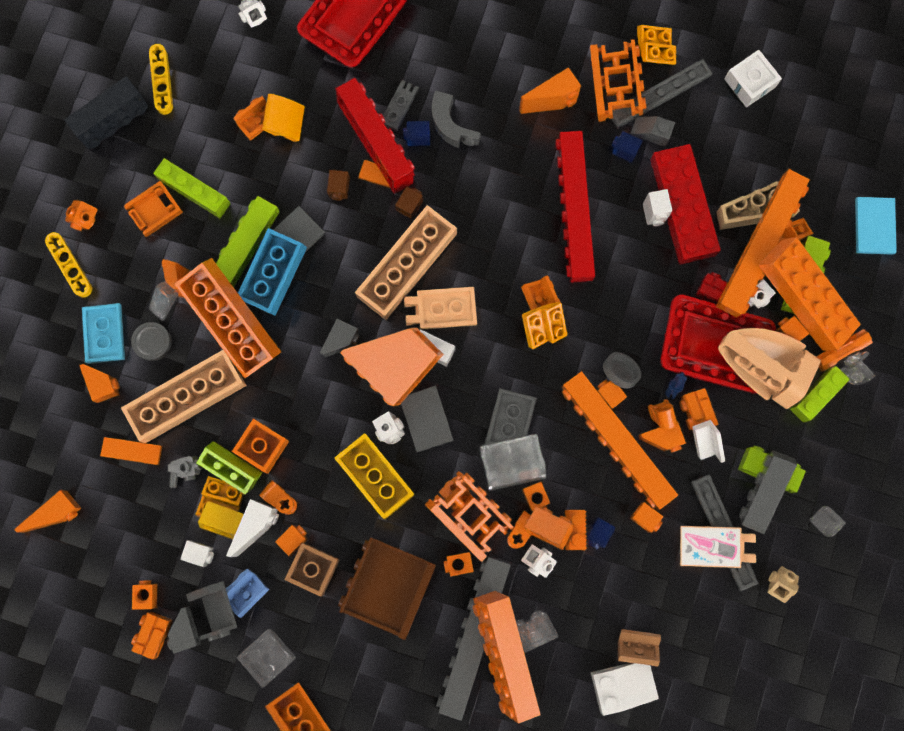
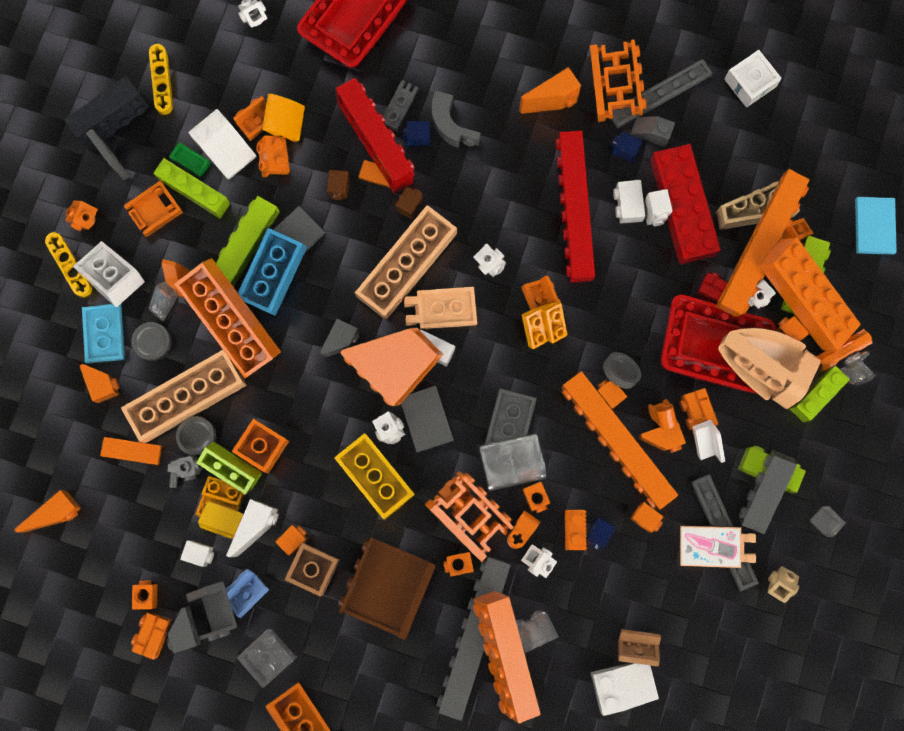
(108, 154): none -> dark grey tile
(109, 274): none -> white slope
(189, 159): none -> green tile
(195, 435): none -> dark grey piece
(222, 144): none -> white slope
(273, 155): none -> orange bracket
(276, 496): orange piece -> none
(490, 260): none -> white brick
(549, 527): orange brick -> none
(630, 201): none -> white brick
(656, 44): light orange slope -> none
(676, 385): dark blue axle -> none

